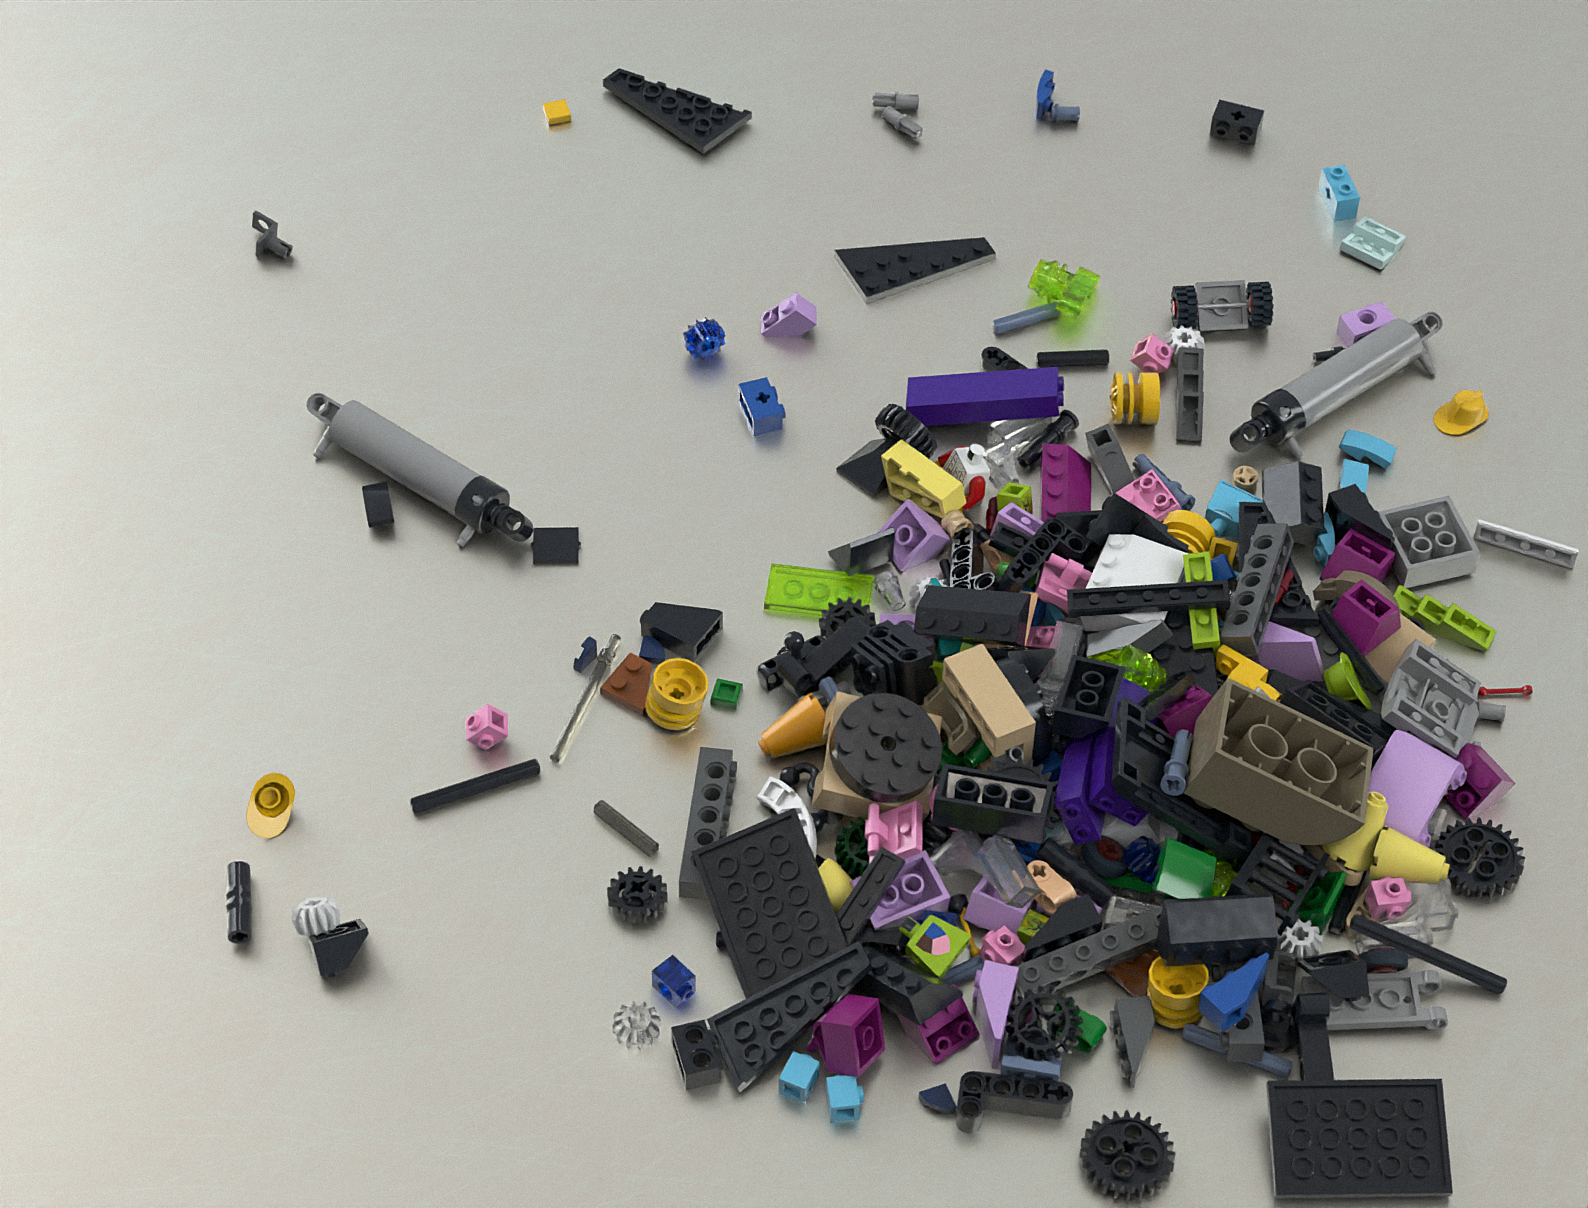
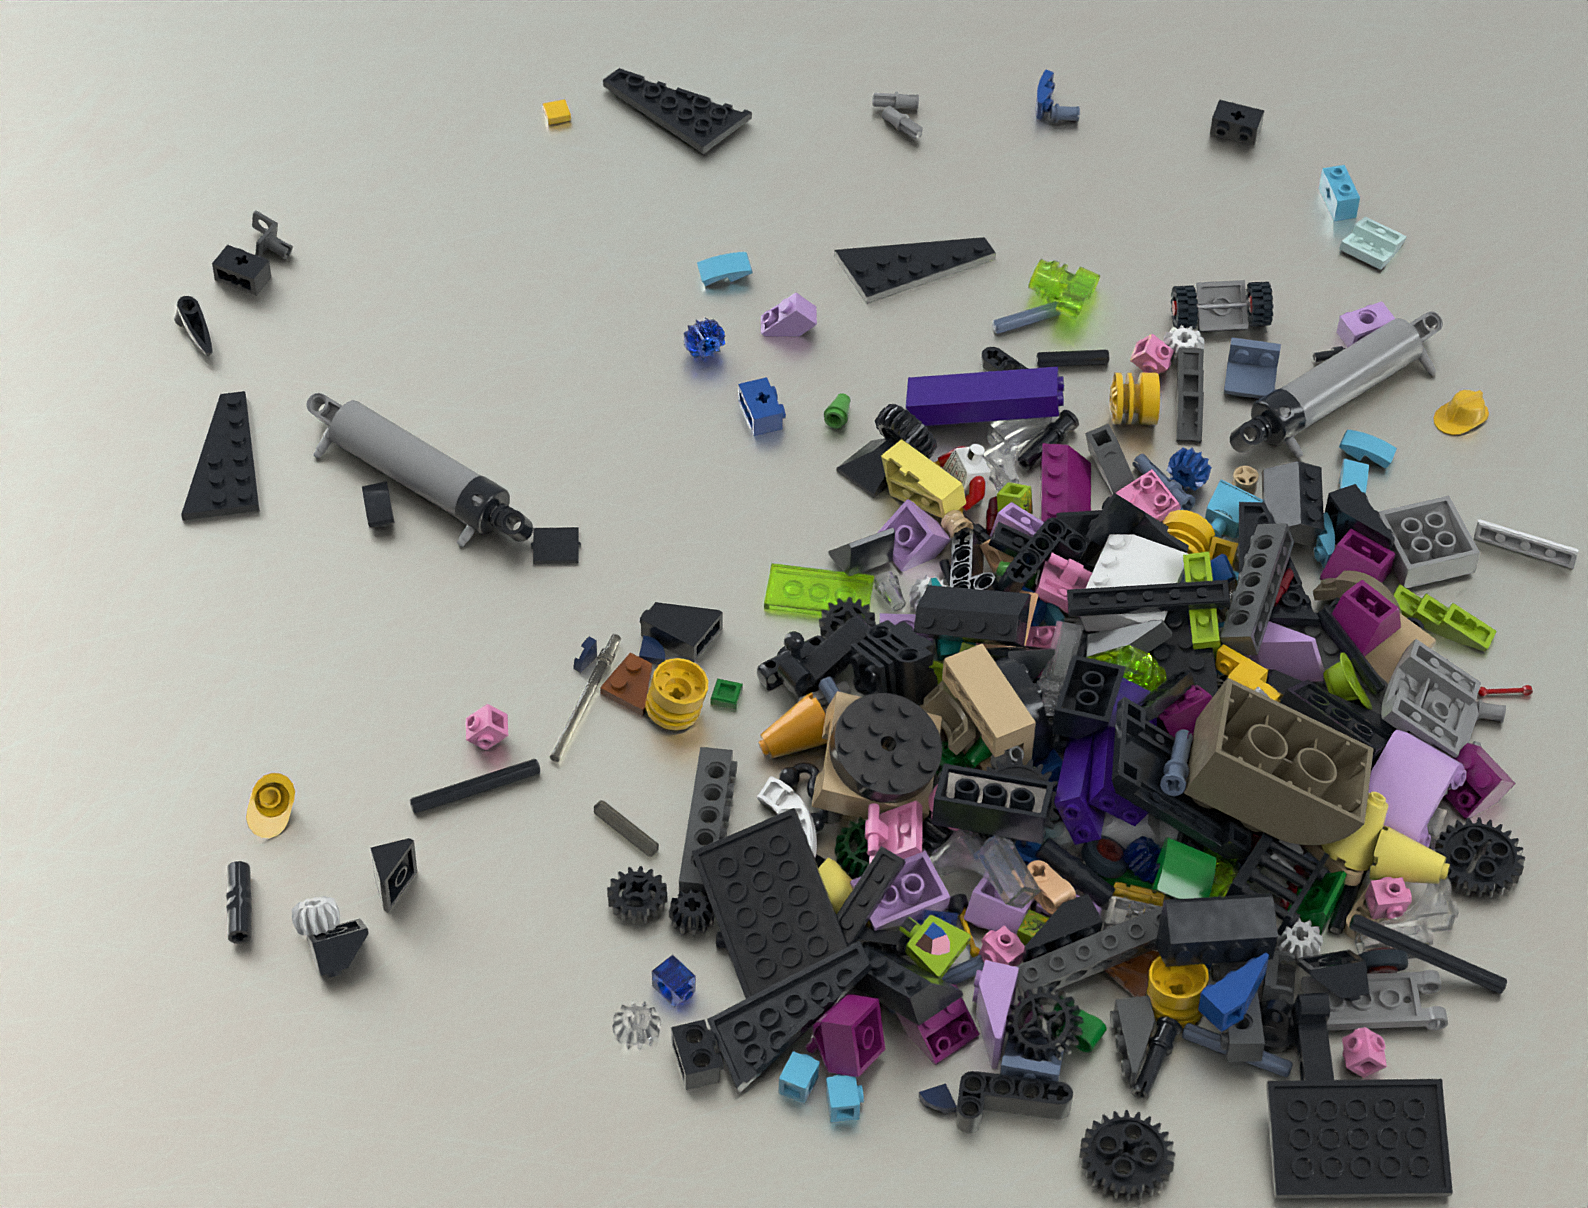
(190, 316): none -> black piece
(226, 469): none -> black wing
(241, 270): none -> black brick
(393, 869): none -> black slope
(691, 912): none -> black gear
(727, 265): none -> medium azure slope
(837, 412): none -> bright green cone
(1138, 894): none -> yellow axle
(1160, 1046): none -> black pin
(1189, 468): none -> blue gear
(1251, 368): none -> sand blue bracket
(1364, 1052): none -> bright pink brick

